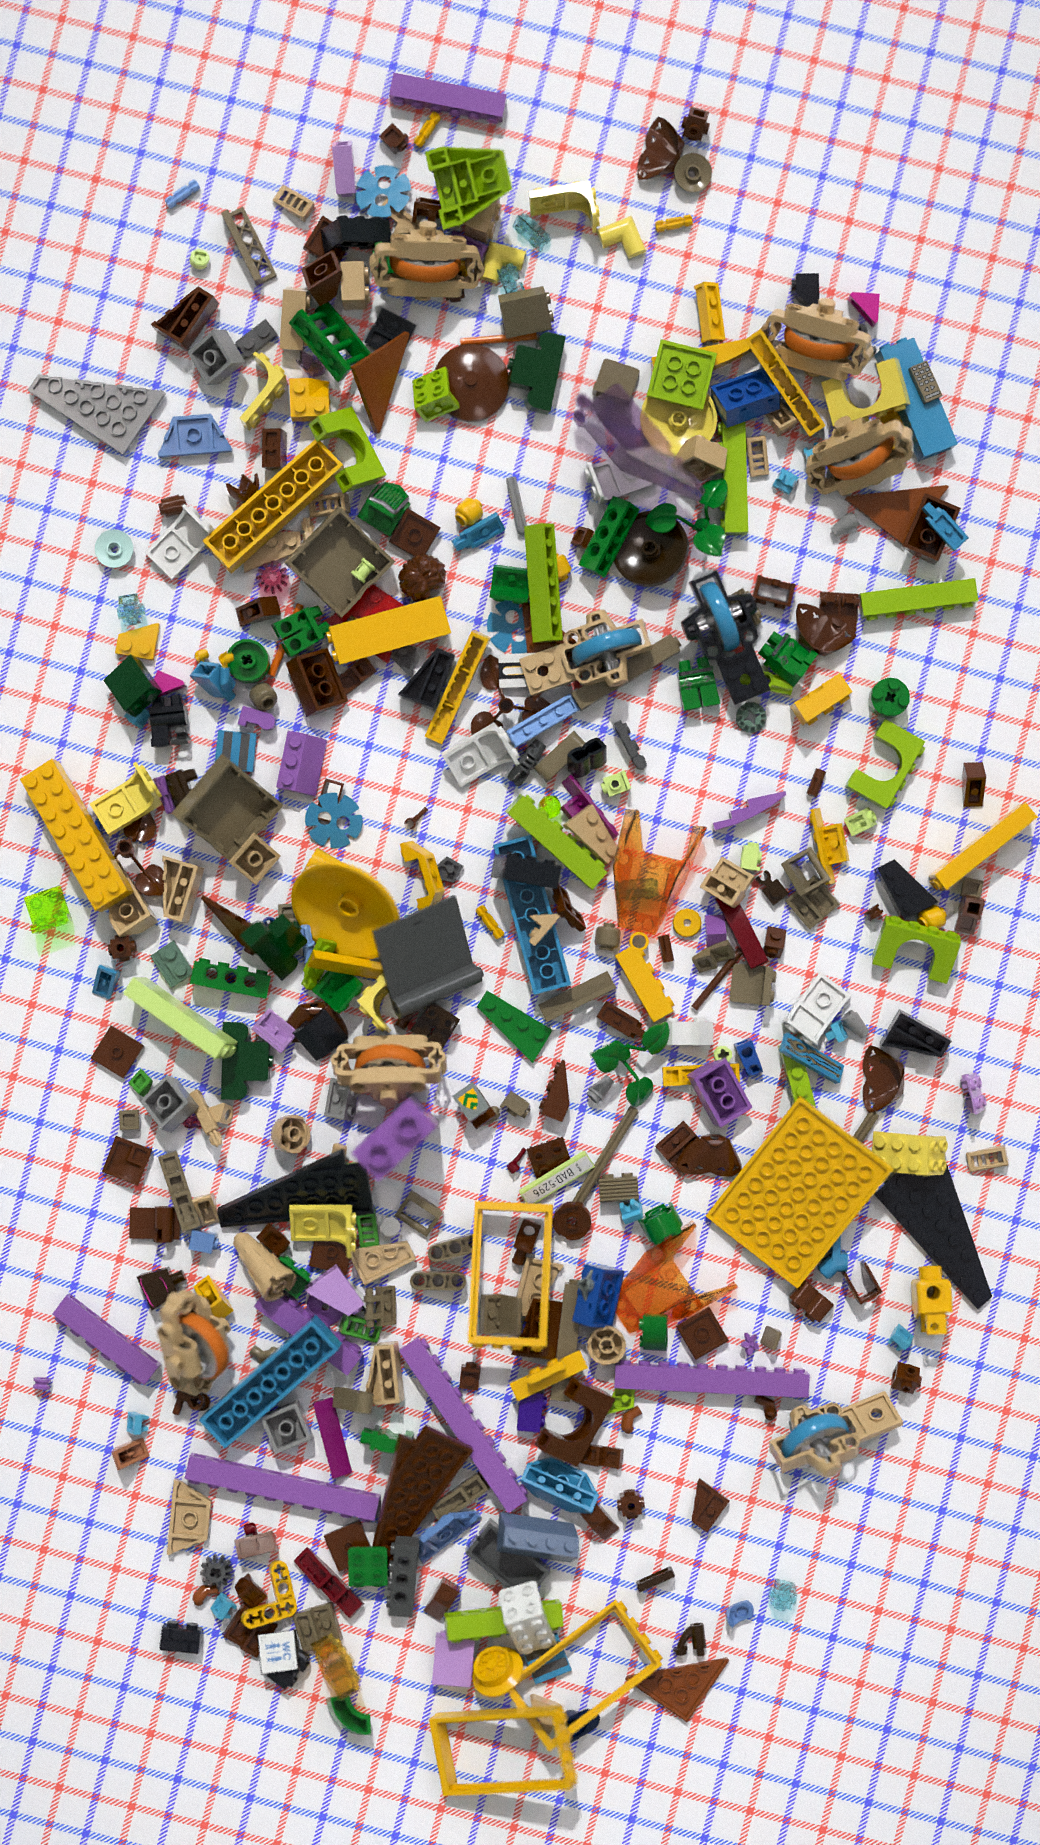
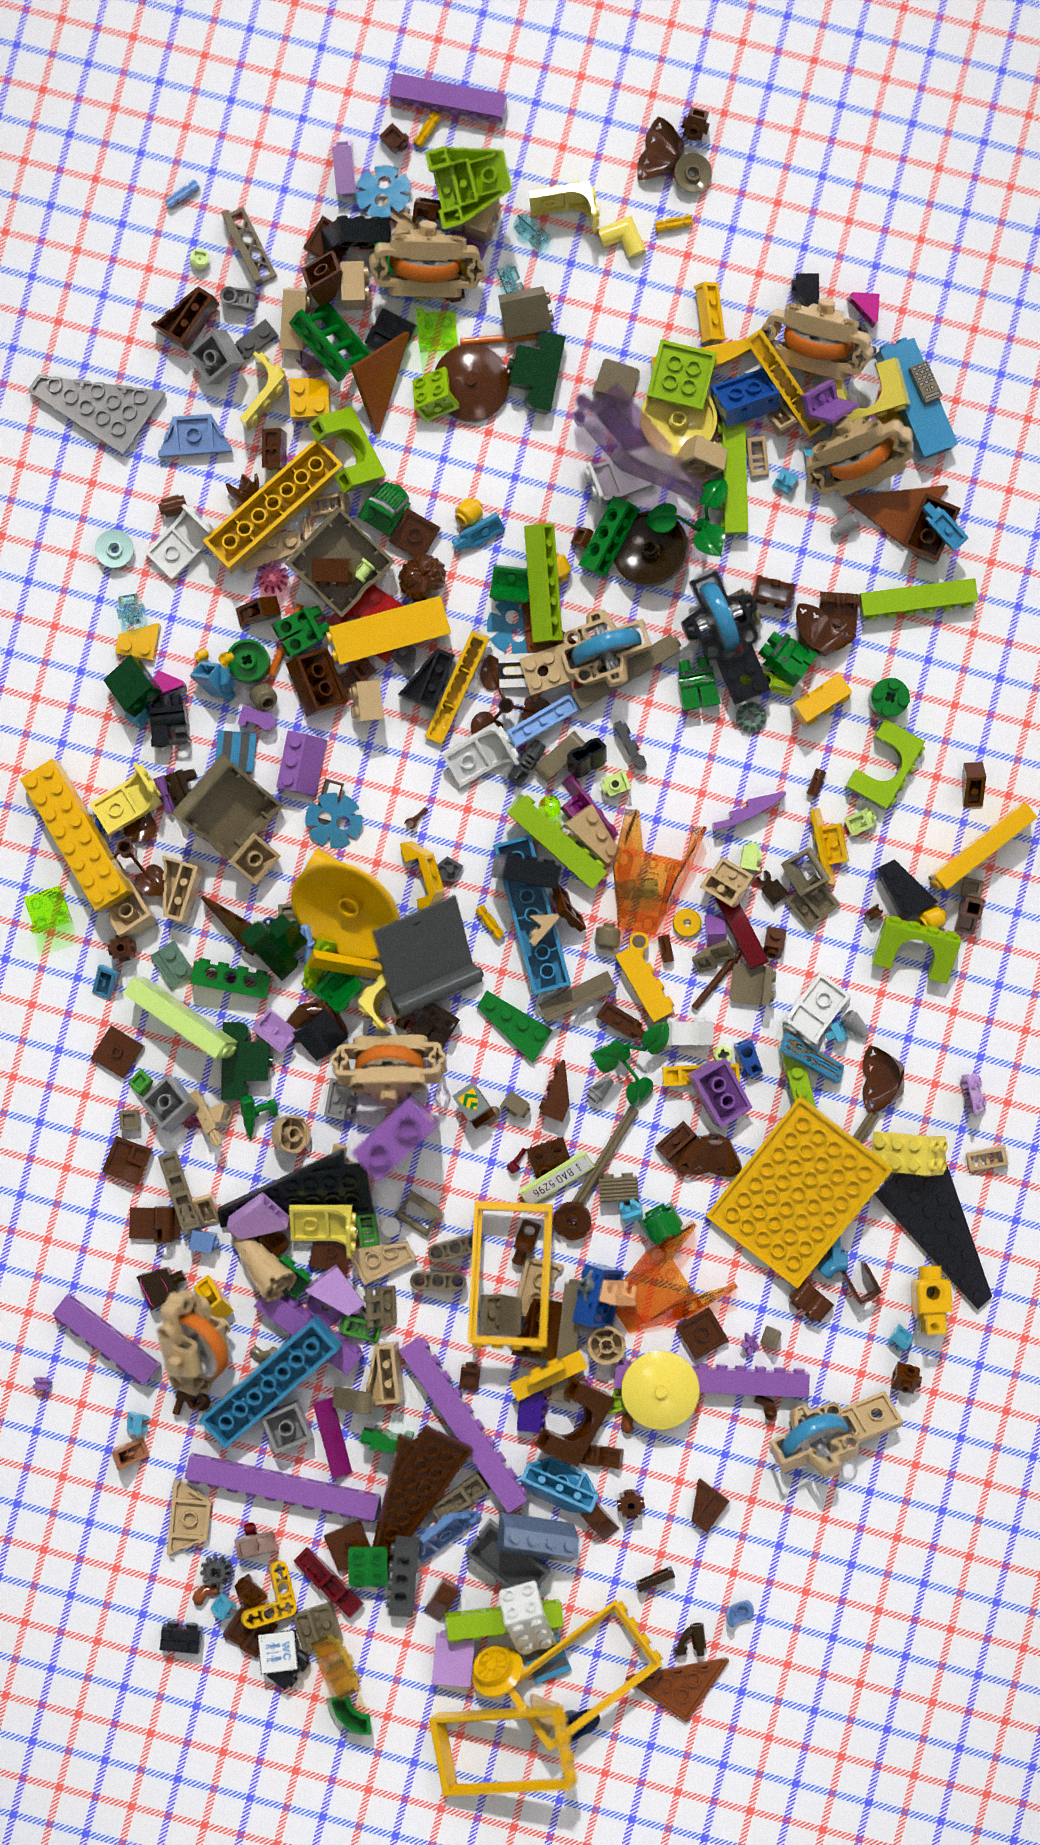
(240, 298): none -> light grey piece
(250, 1111): none -> green piece
(257, 1218): none -> lavender slope
(295, 211): tan slope -> none
(333, 571): none -> reddish brown brick
(366, 701): none -> tan brick
(436, 330): none -> clear neon green bracket
(499, 256): light yellow brick -> none
(516, 504): light grey axle -> none
(615, 1293): none -> light nougat hinge
(654, 1332): green brick -> none
(660, 1390): none -> light yellow dish
(781, 1588): clear light blue brick -> none
(824, 405): none -> medium lavender bracket
(914, 1035): black wedge -> none

